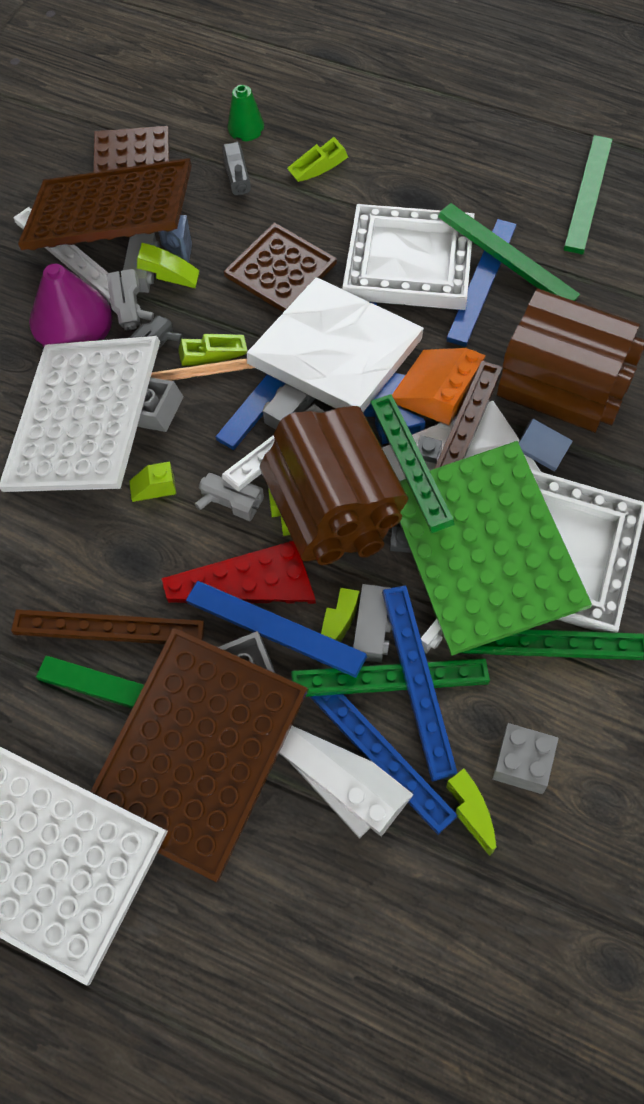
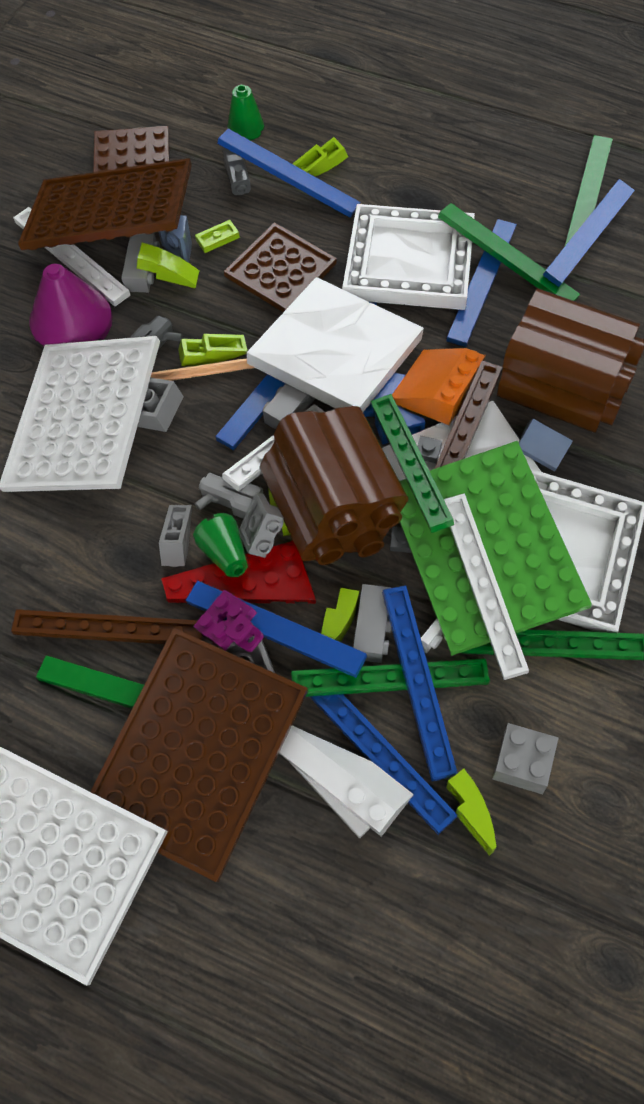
(124, 299): light grey piece -> none
(153, 482): lime slope -> none
(175, 536): none -> light grey slope
(217, 236): none -> lime plate
(222, 543): none -> green cone
(235, 629): none -> magenta plate
(260, 526): none -> light grey plate
(288, 172): none -> tile
(485, 589): none -> white plate
(588, 233): none -> tile

